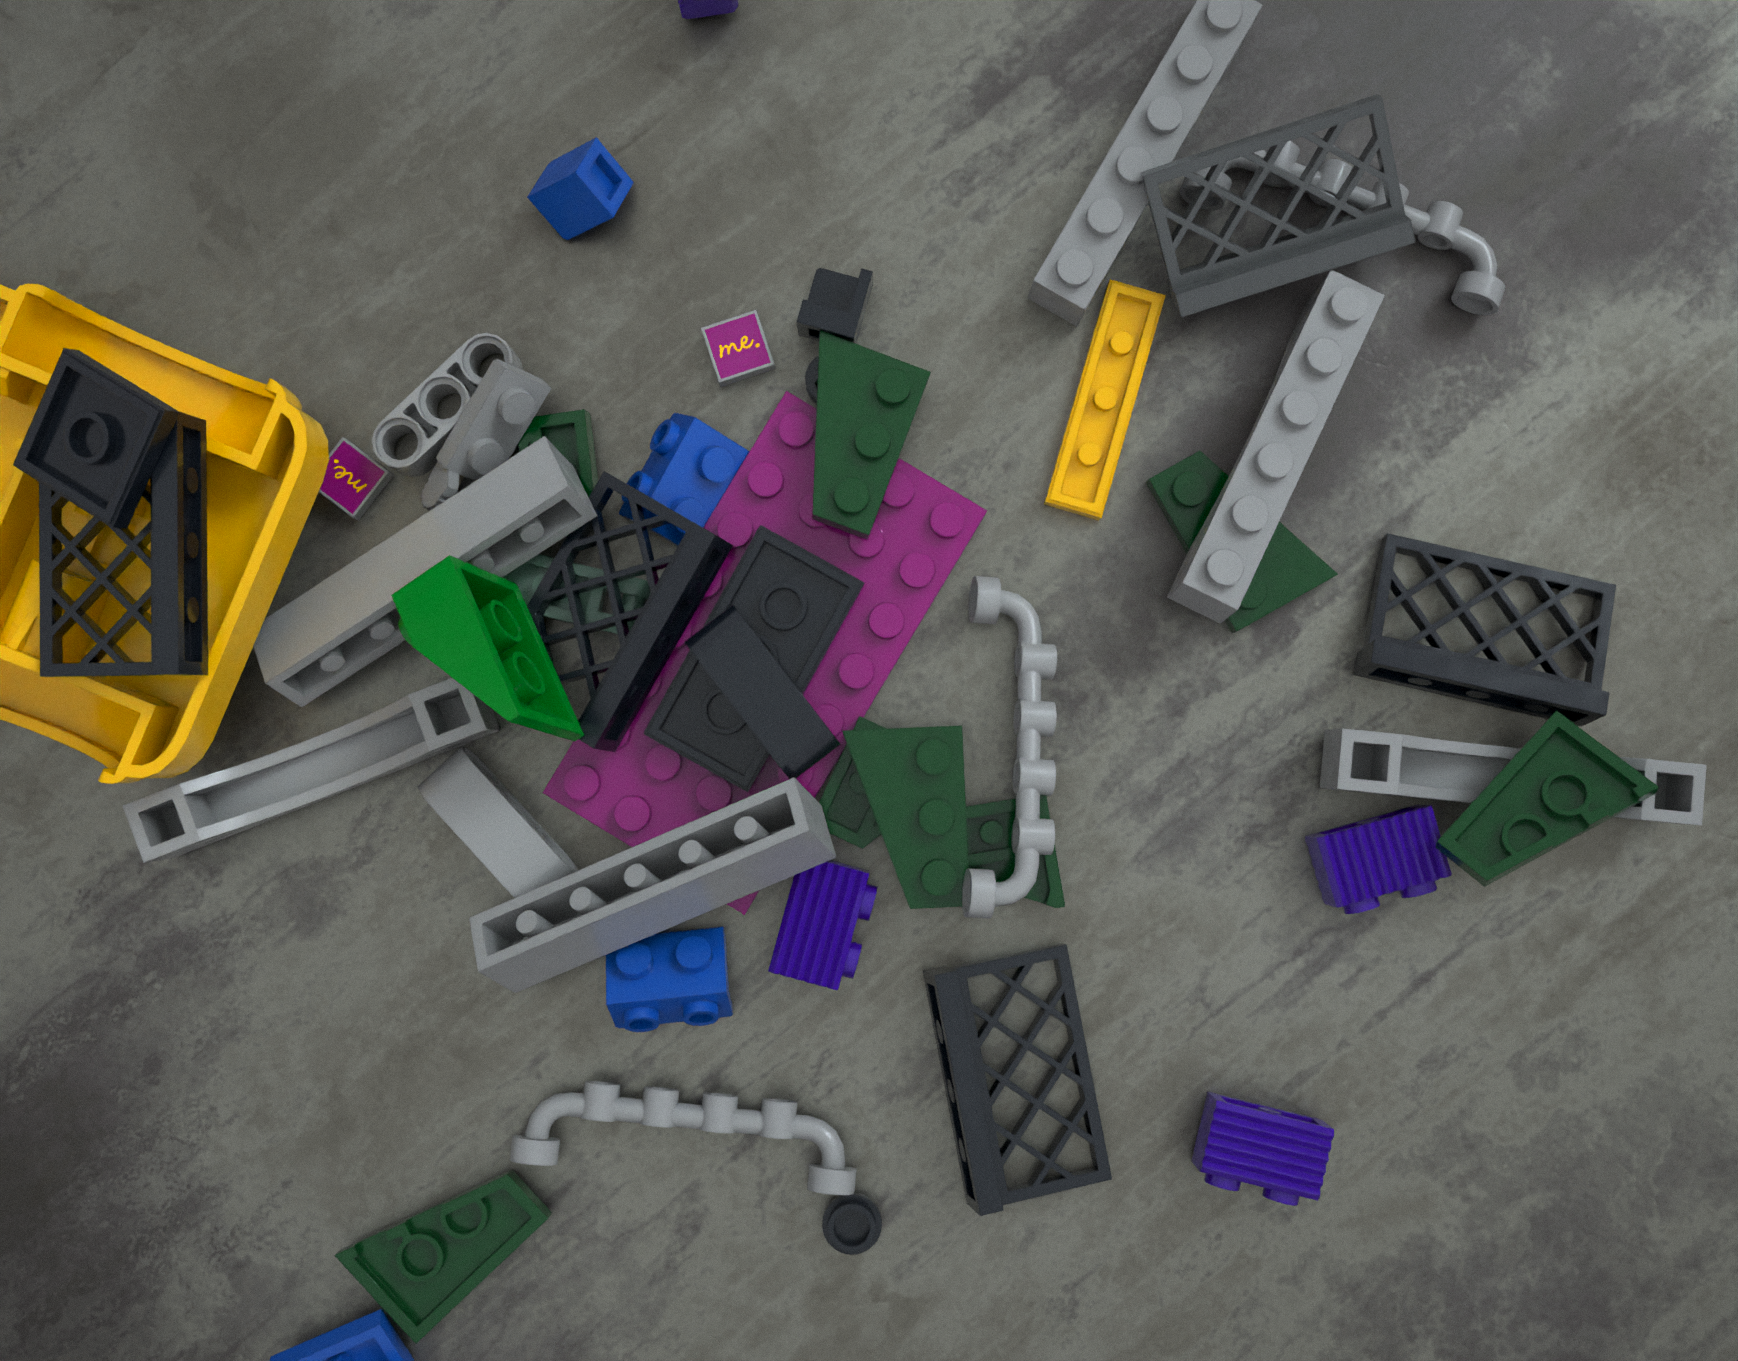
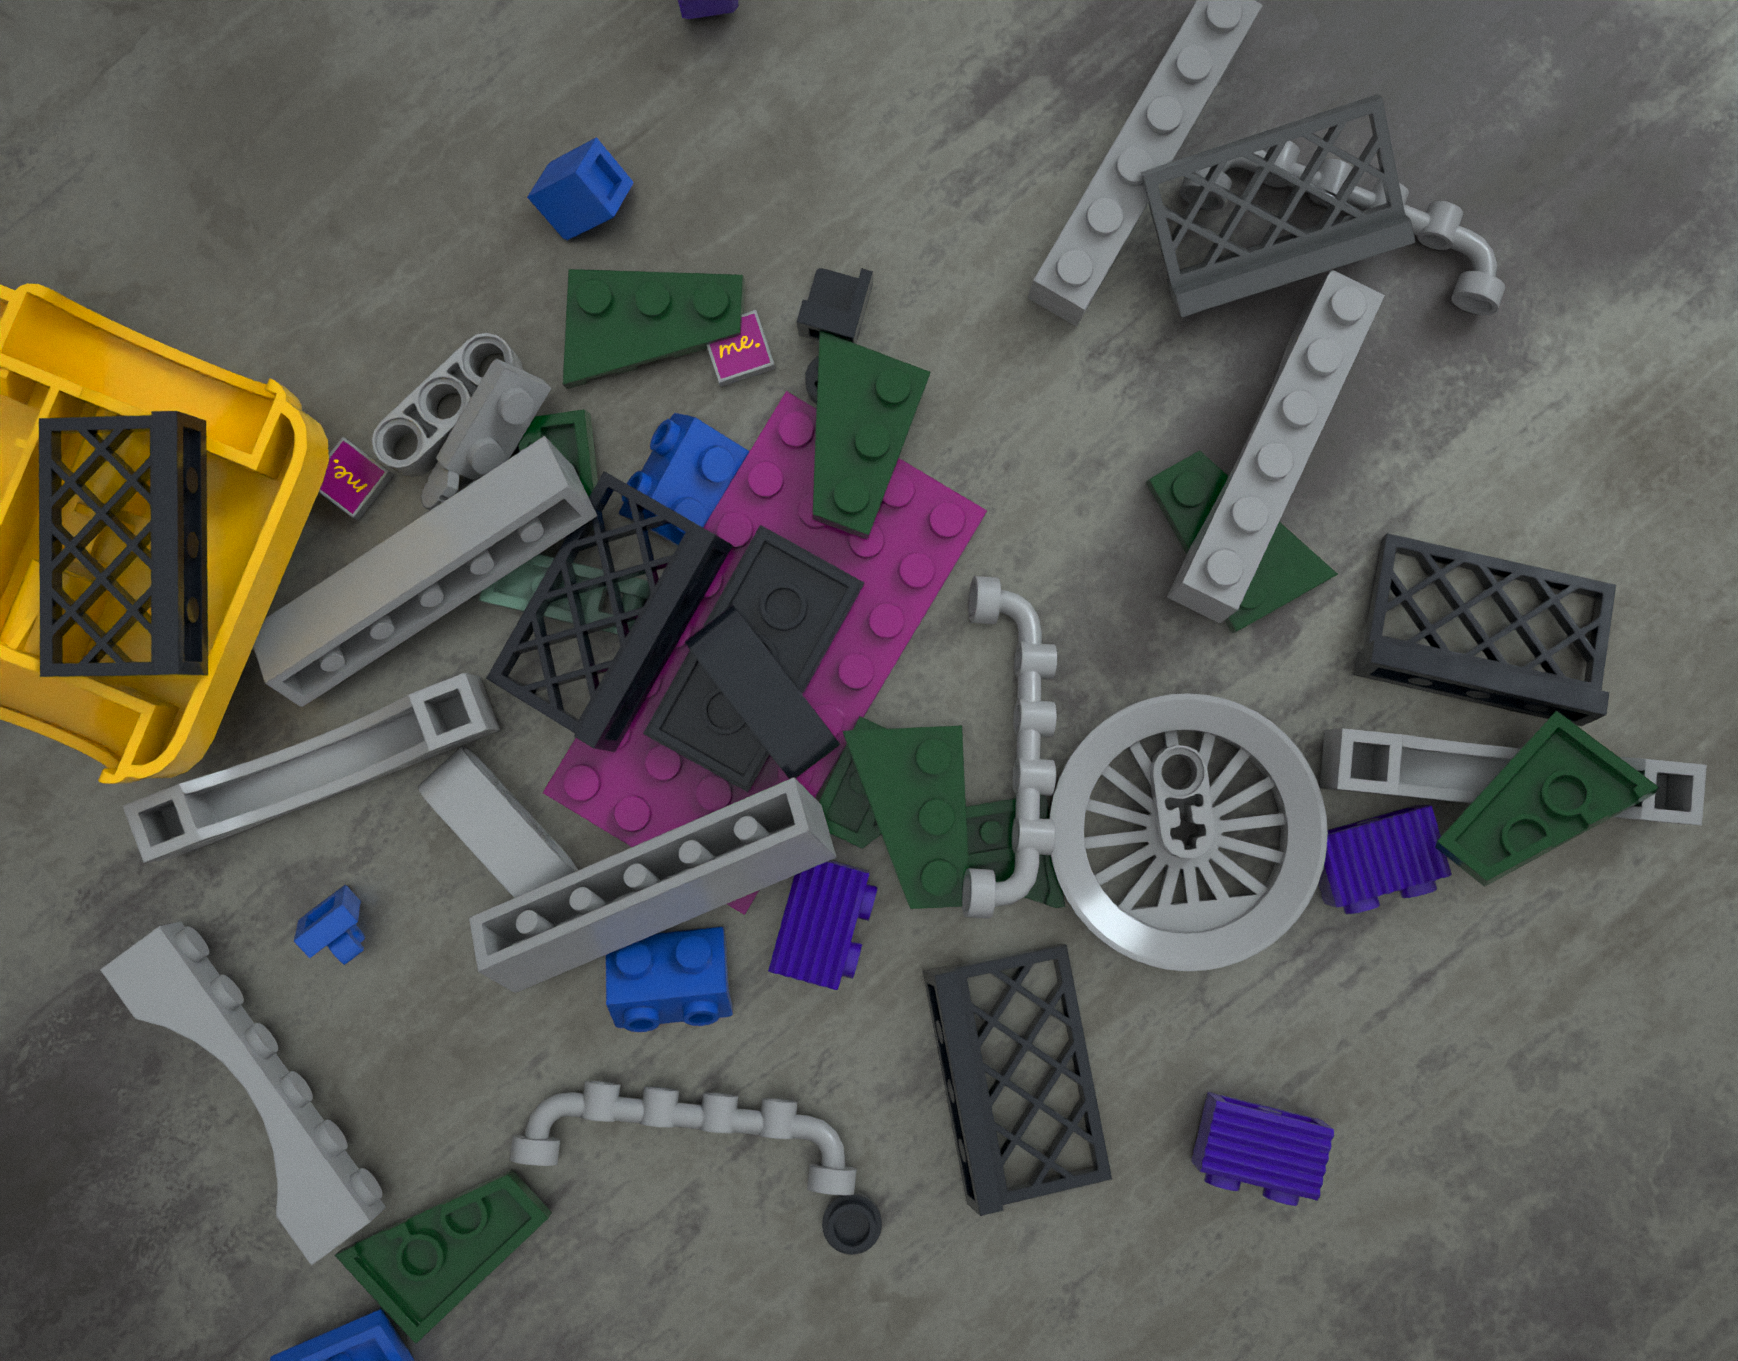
(95, 438): black plate -> none
(319, 1186): none -> light grey arch
(332, 925): none -> blue tile
(487, 642): green slope -> none
(644, 316): none -> dark green wing
(1104, 399): yellow tile -> none
(1195, 931): none -> light grey piece

